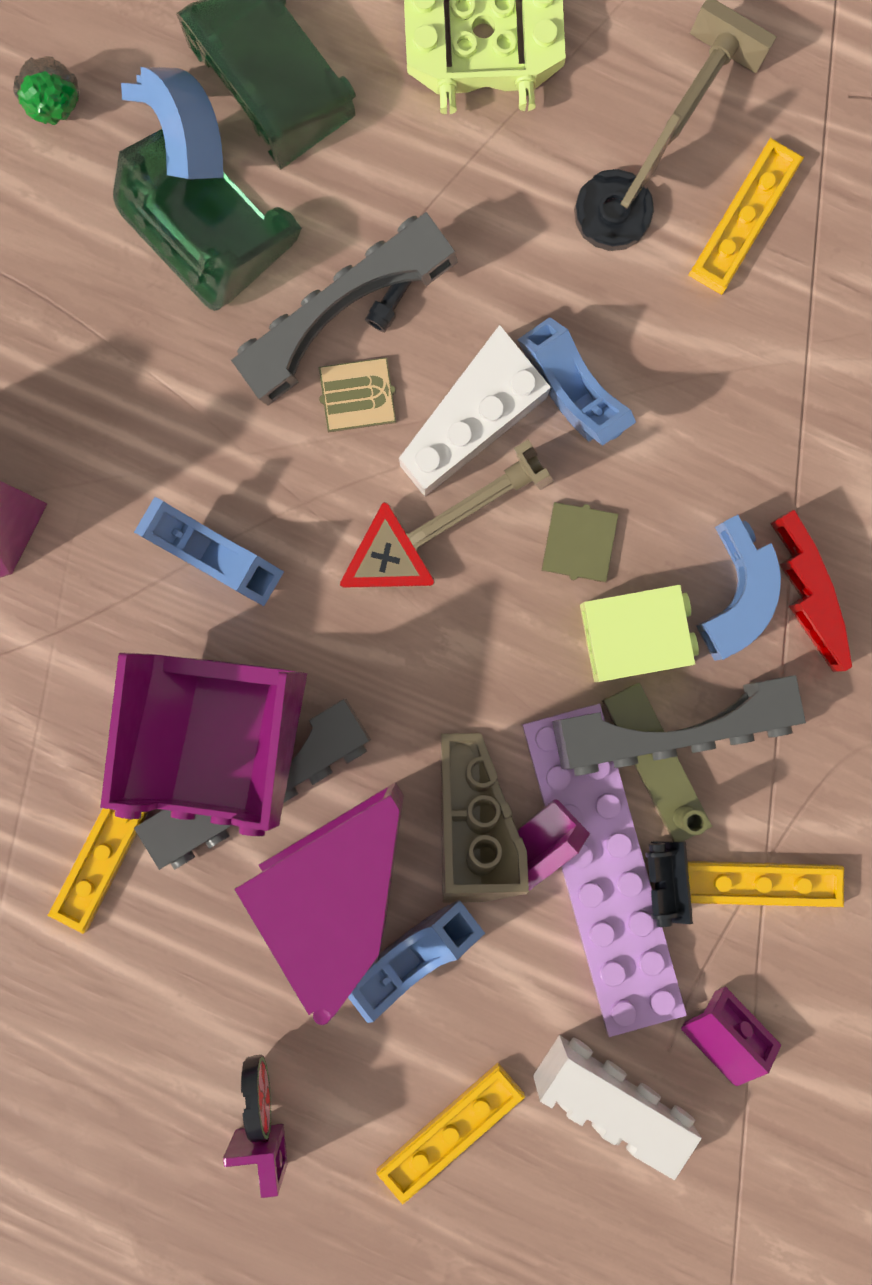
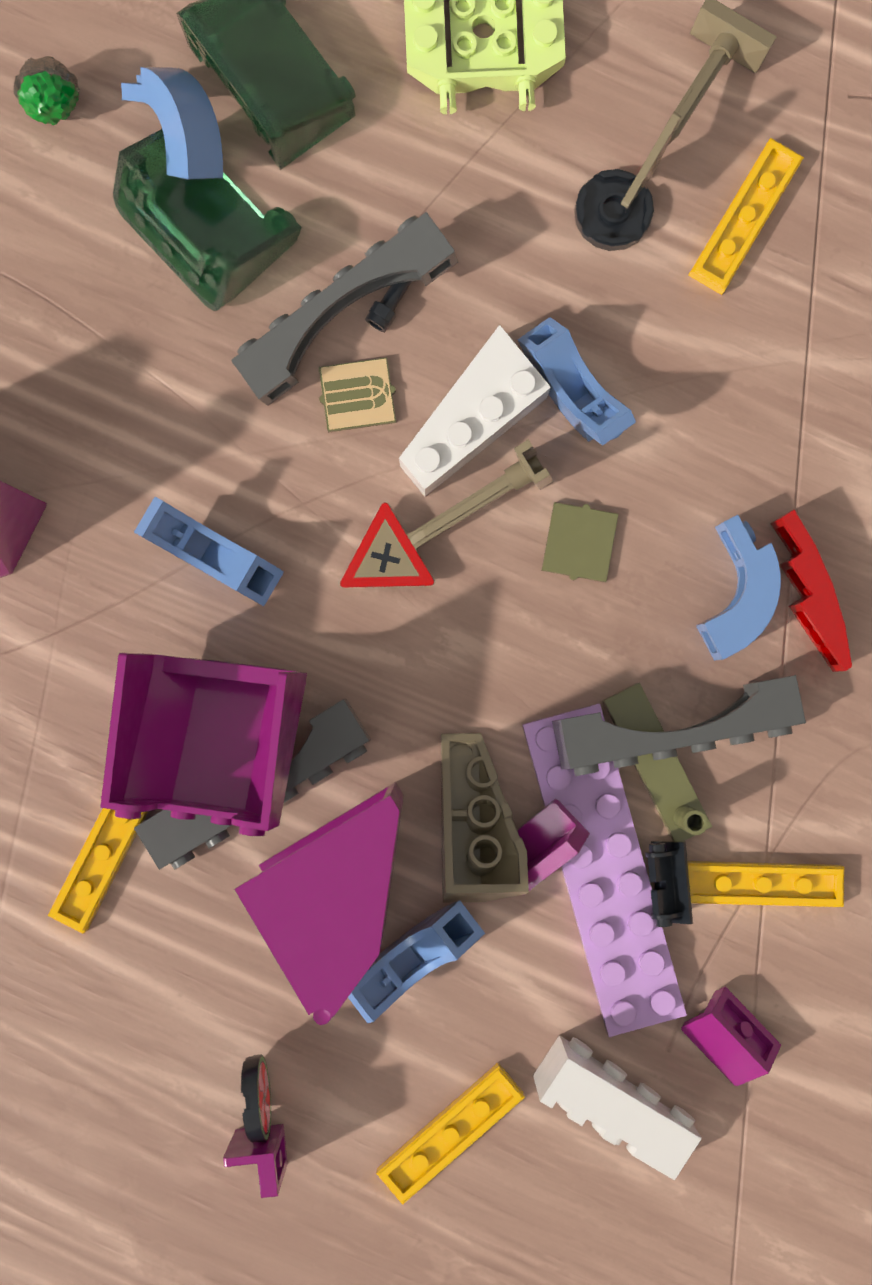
(639, 633): yellowish green brick -> none

